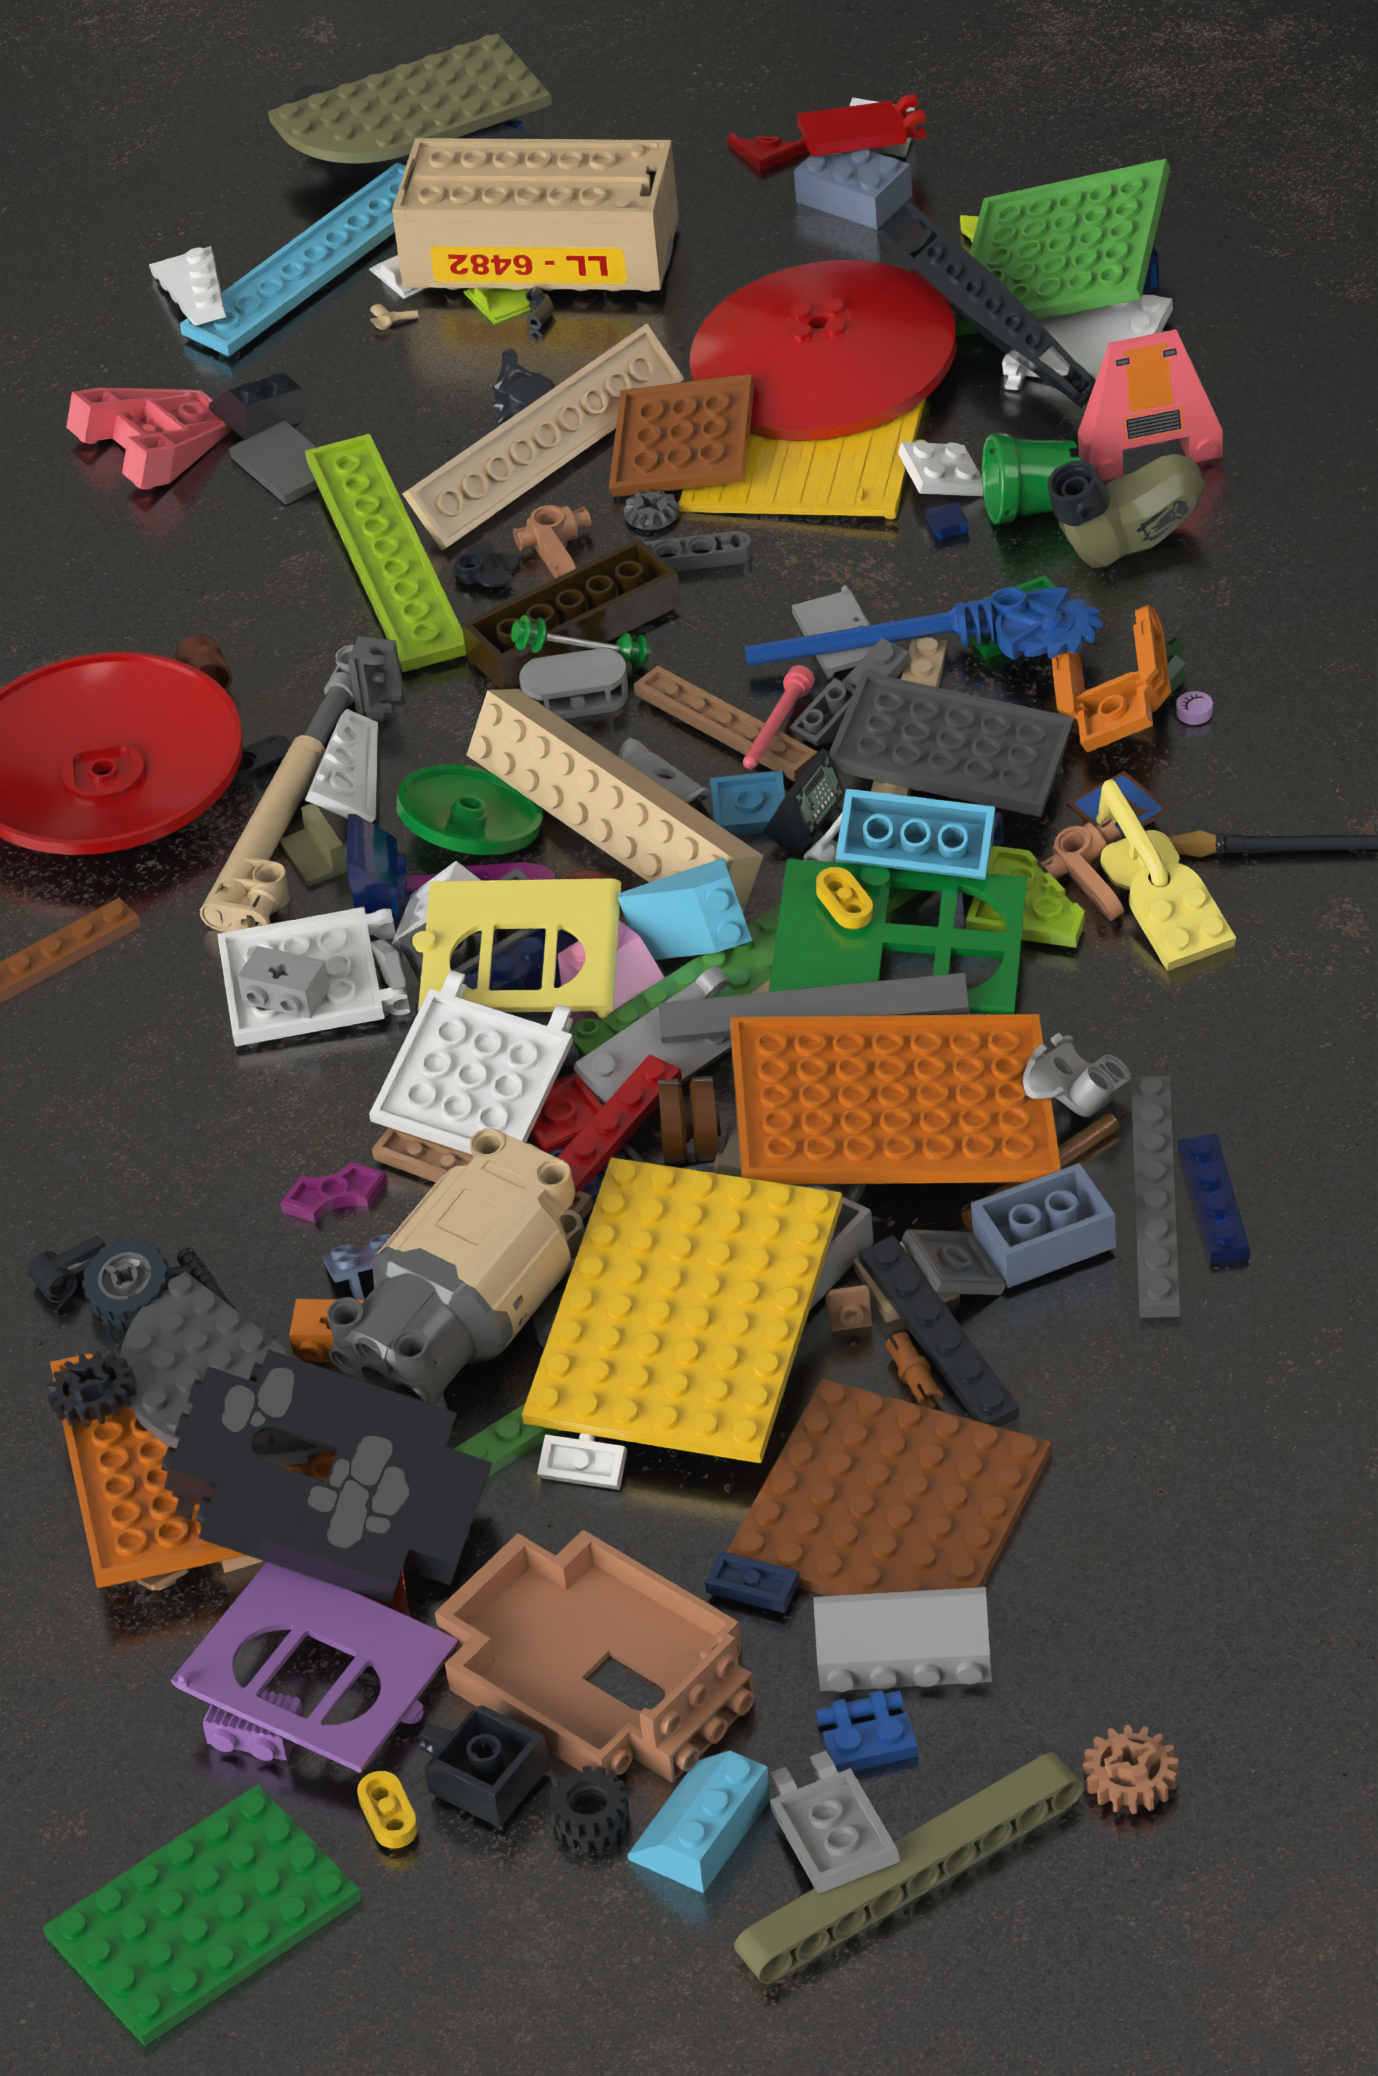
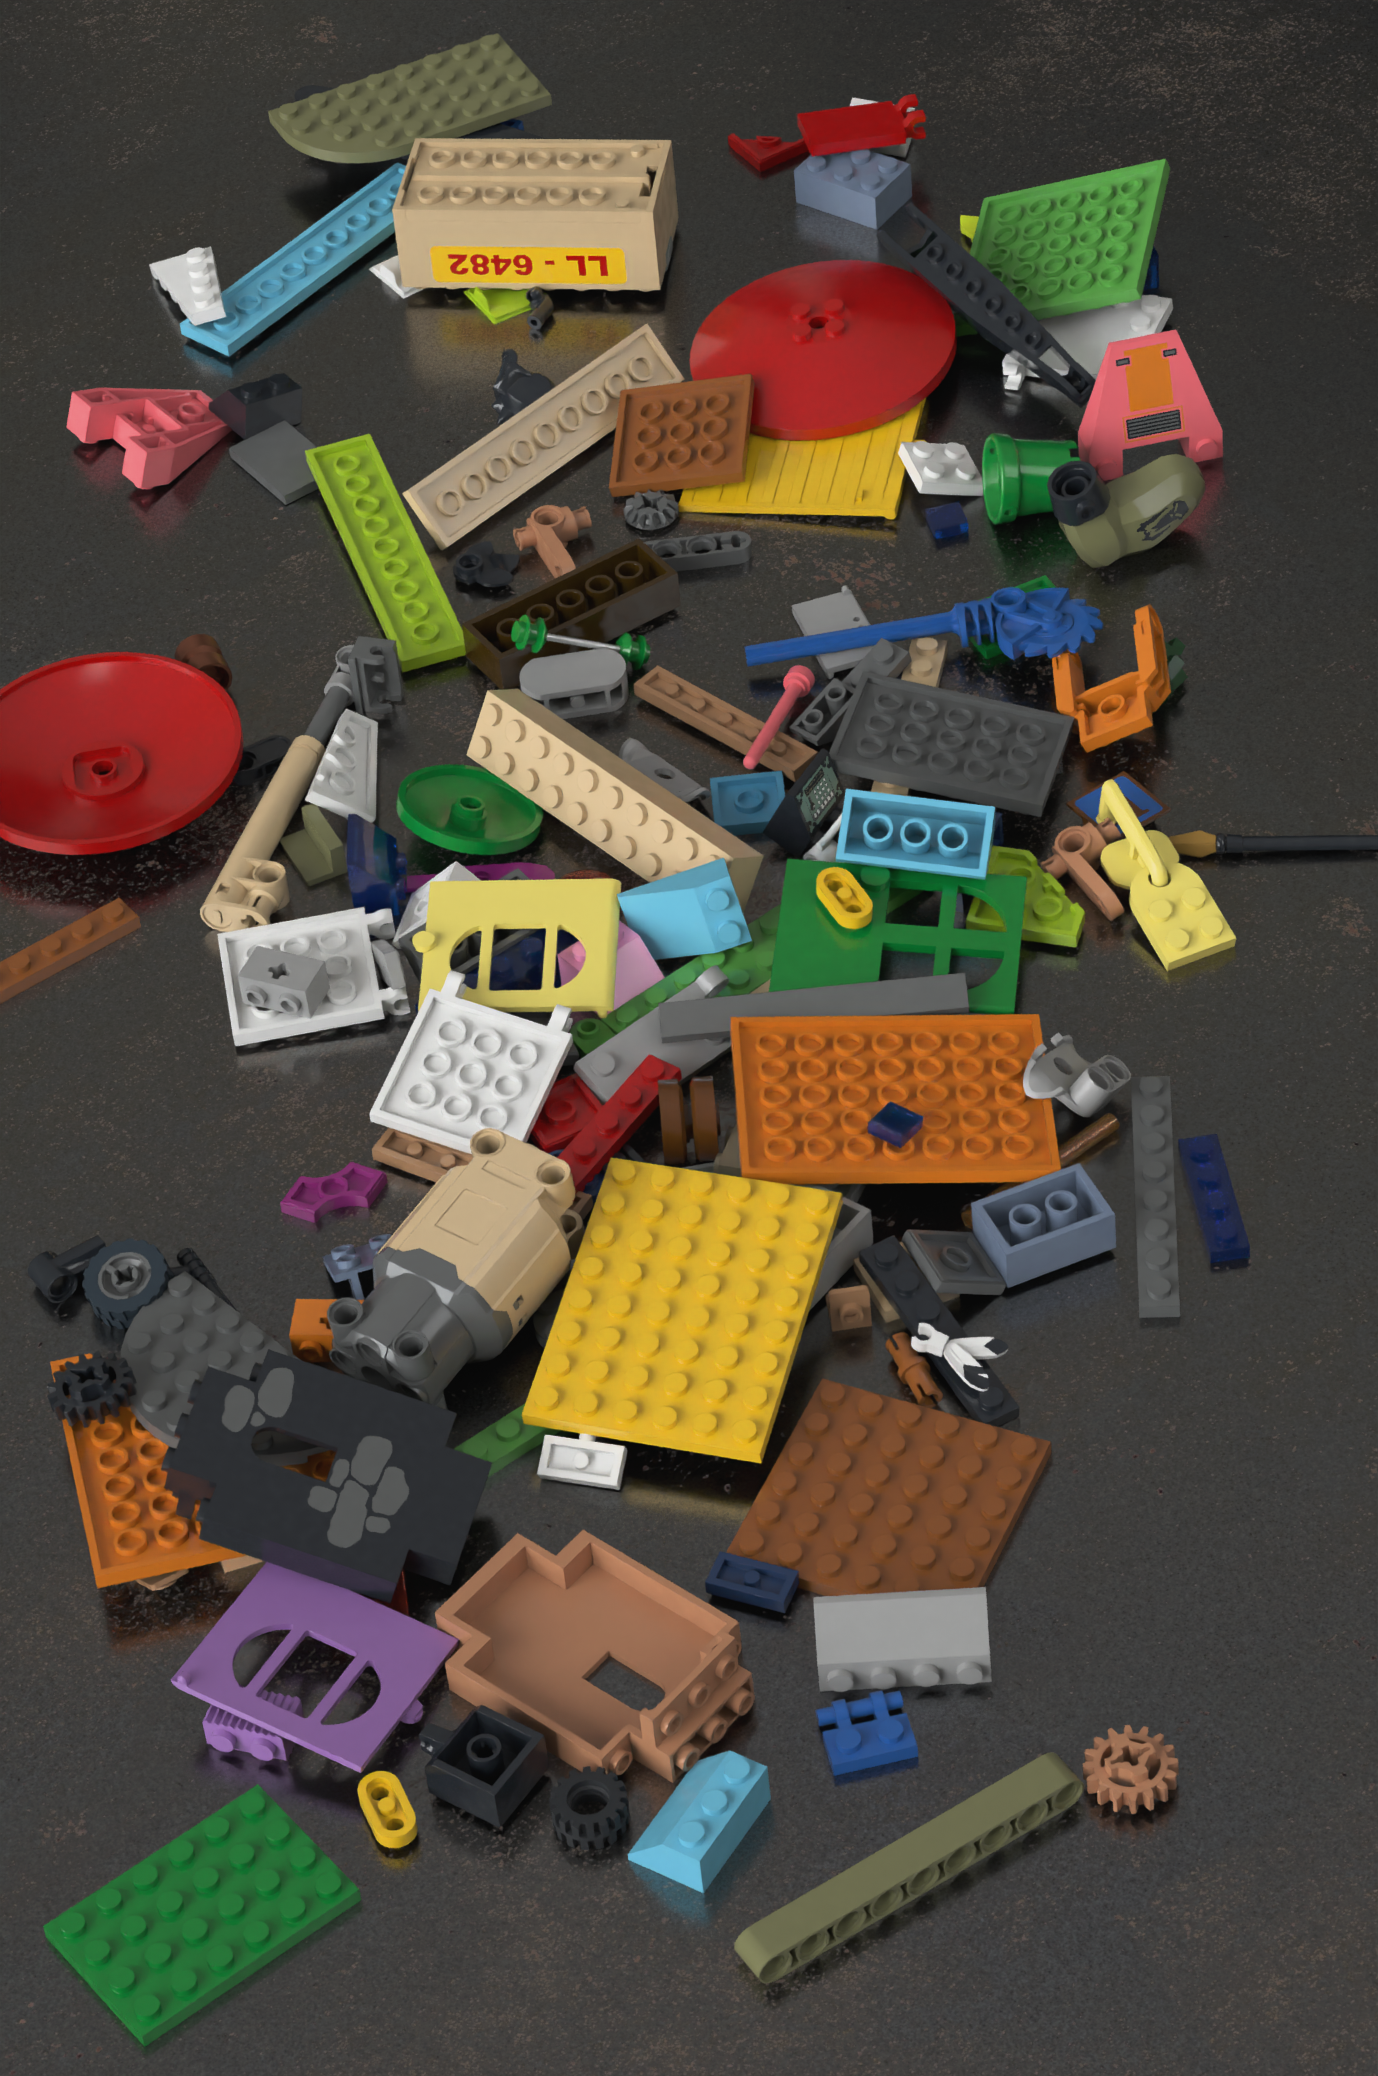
(386, 318): tan hand -> none
(831, 1825): light grey tile -> none
(895, 1124): none -> clear blue tile
(961, 1353): none -> white piece
(1194, 707): lavender tile -> none

